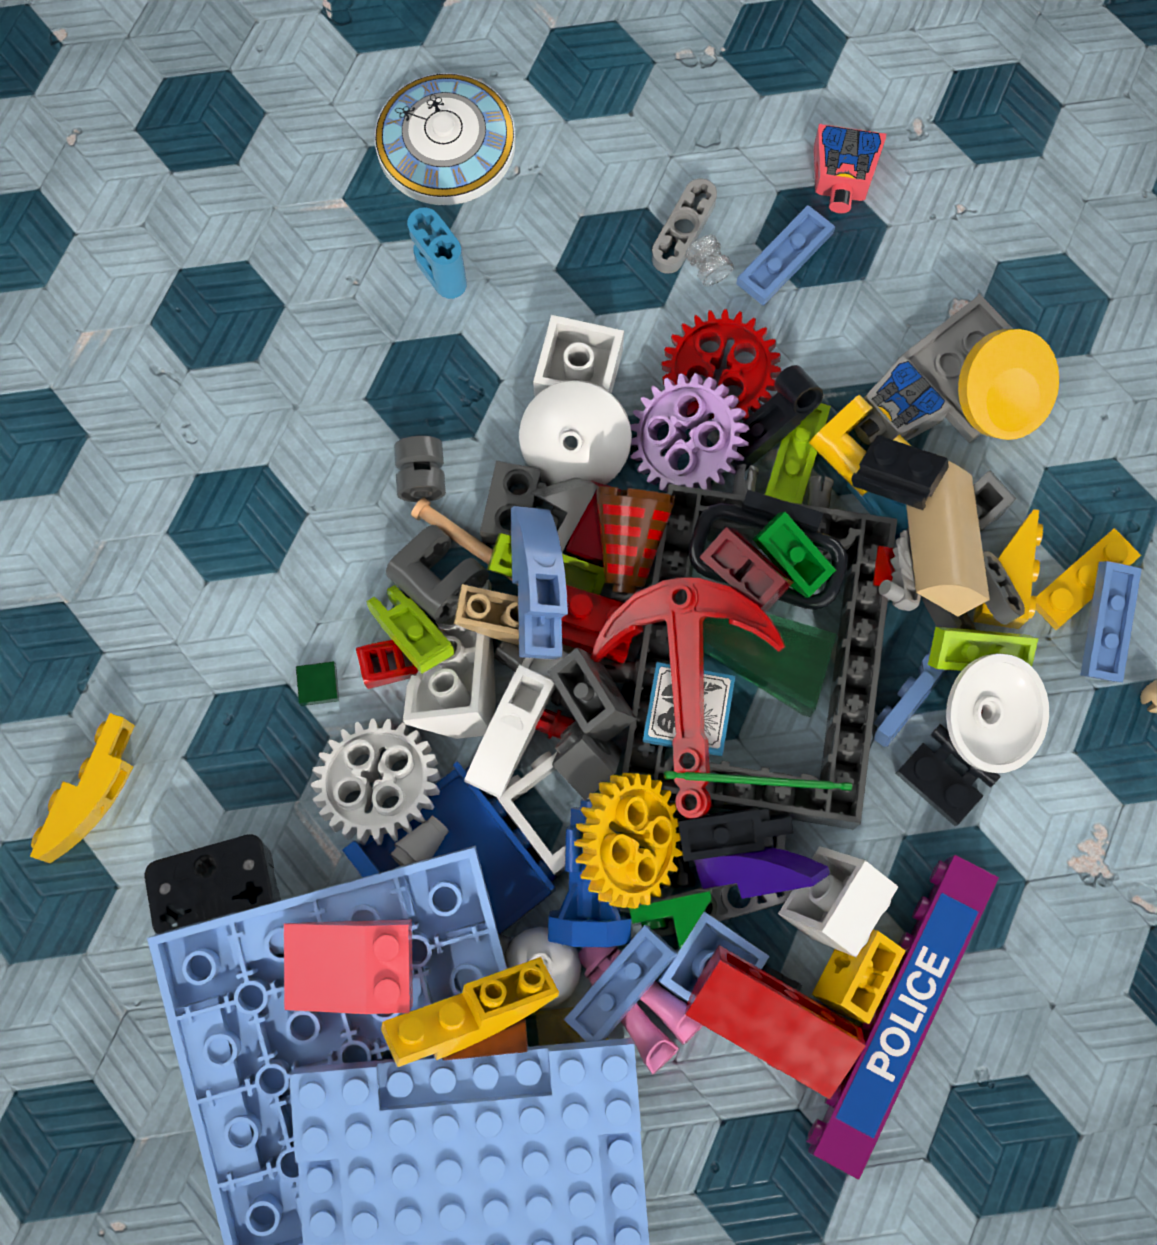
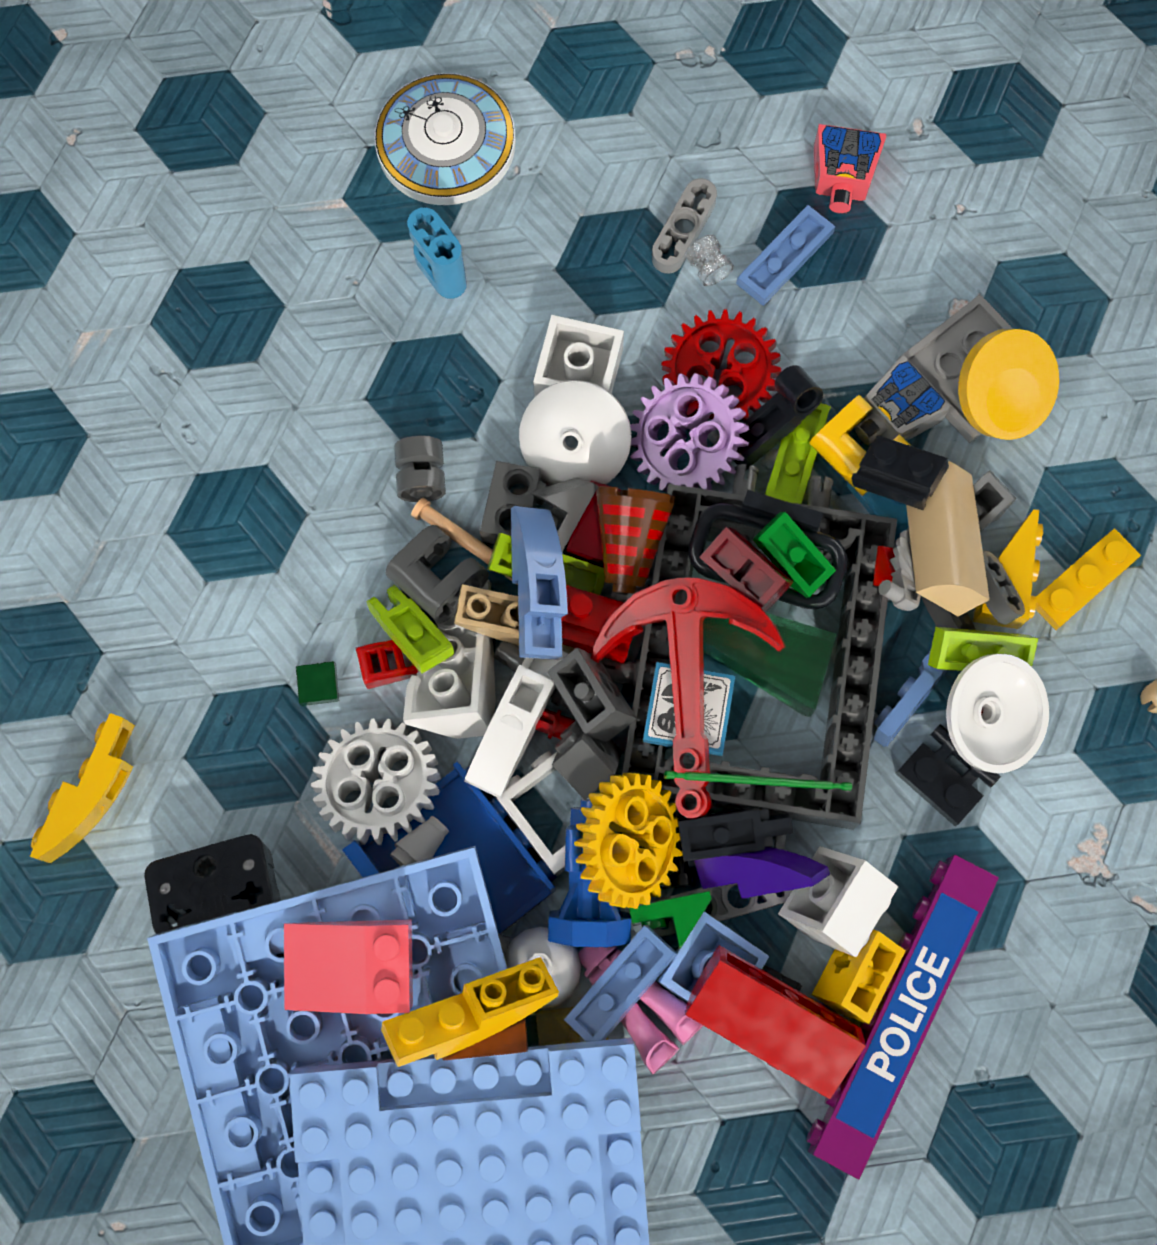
(1111, 621): medium blue plate -> none

